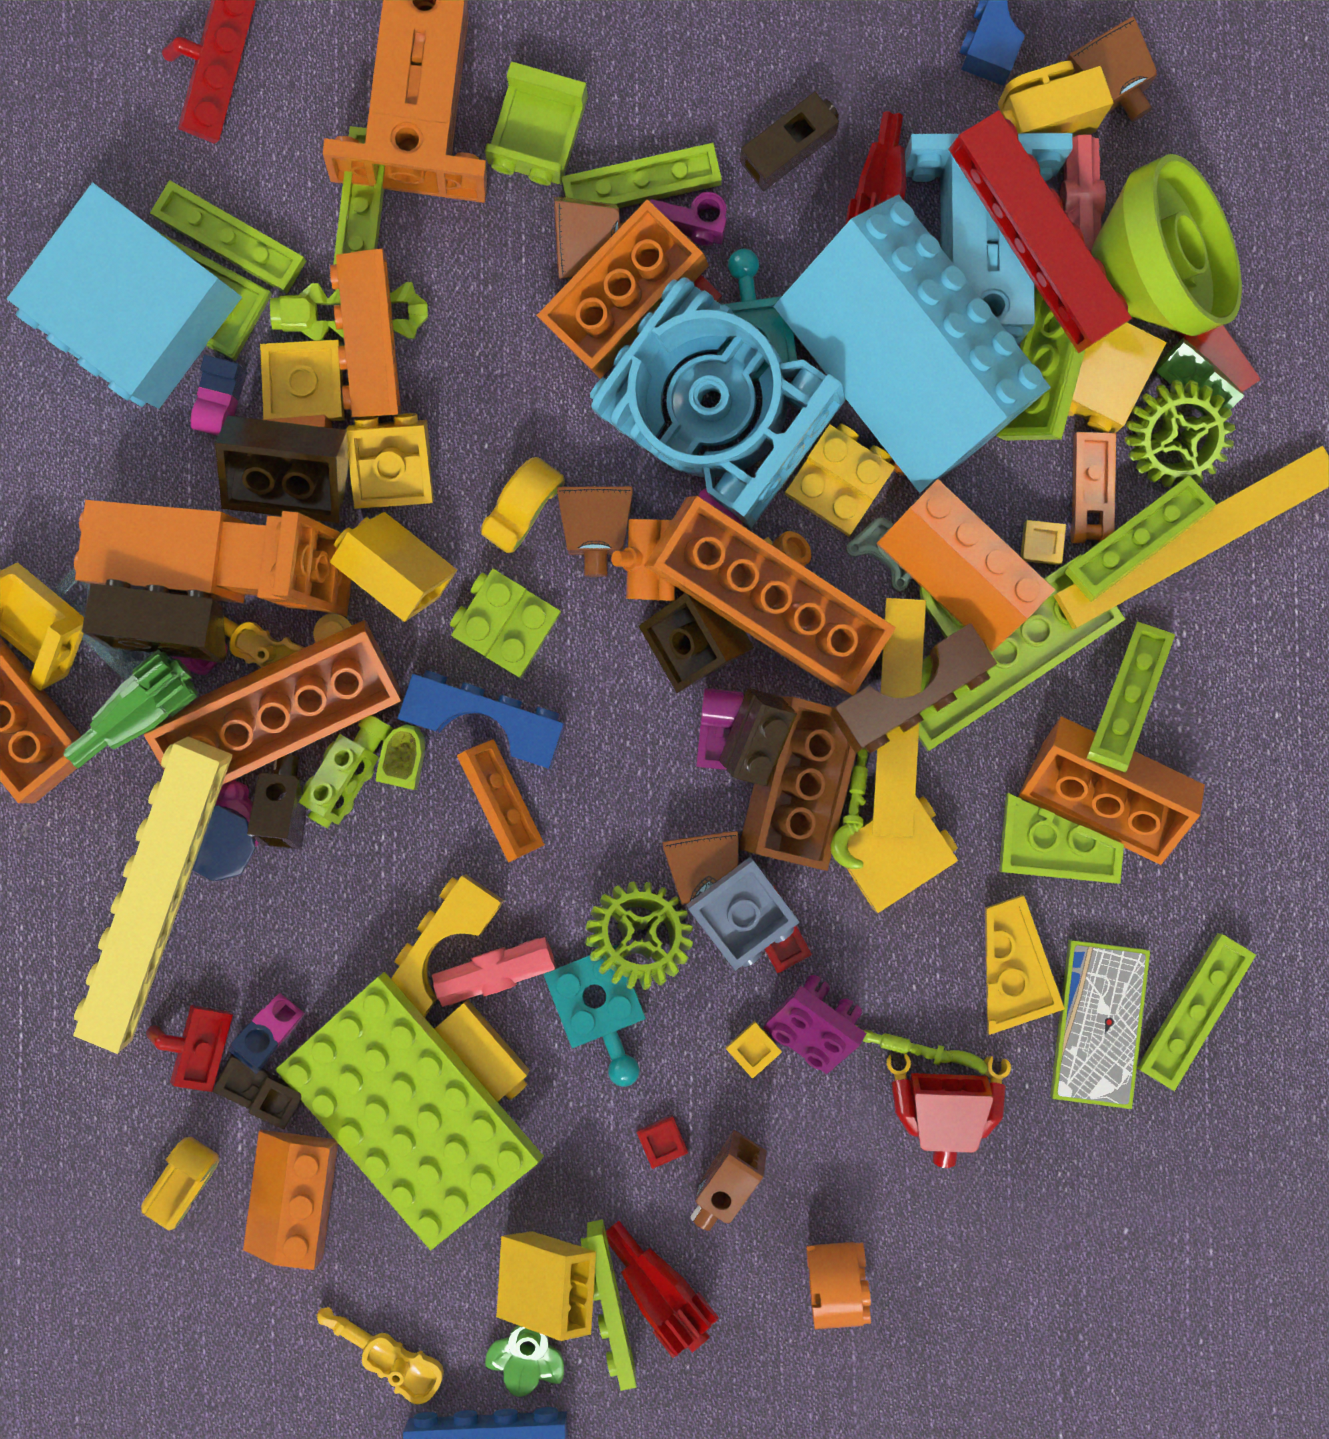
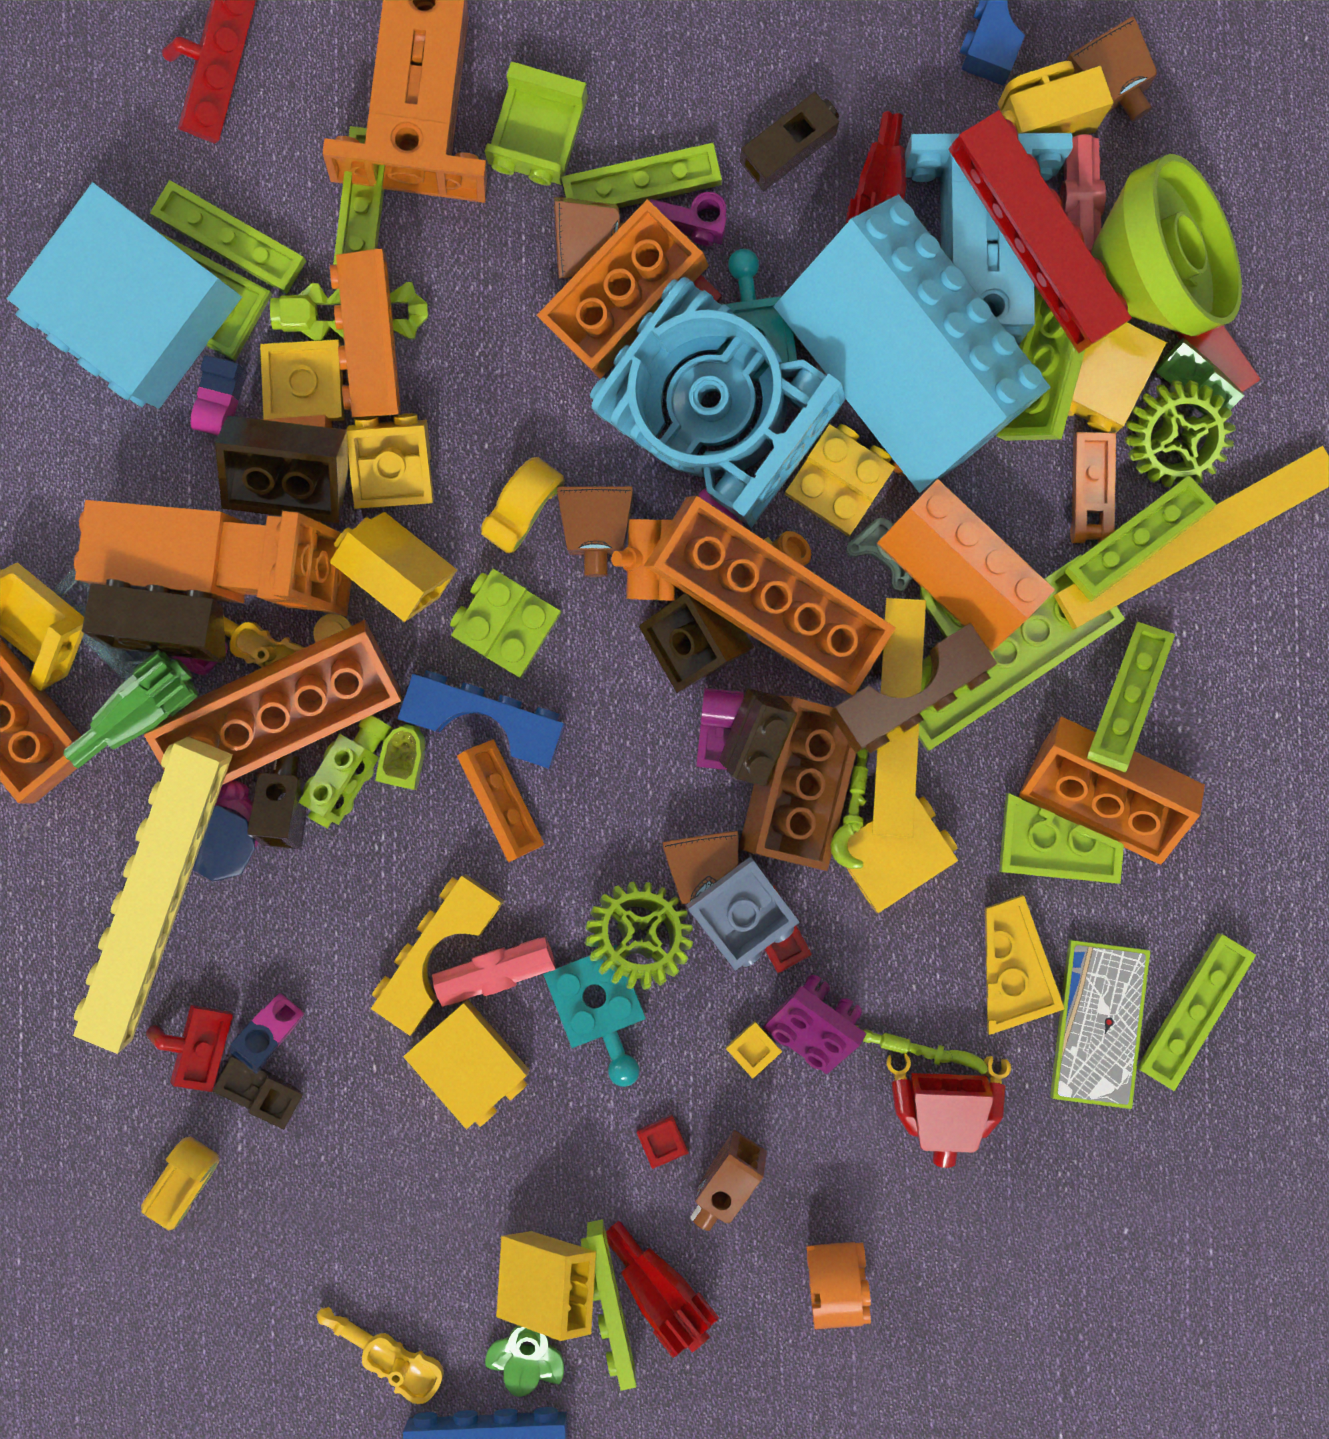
(290, 1199): orange slope -> none
(409, 1112): lime plate -> none
(1043, 542): yellow plate -> none

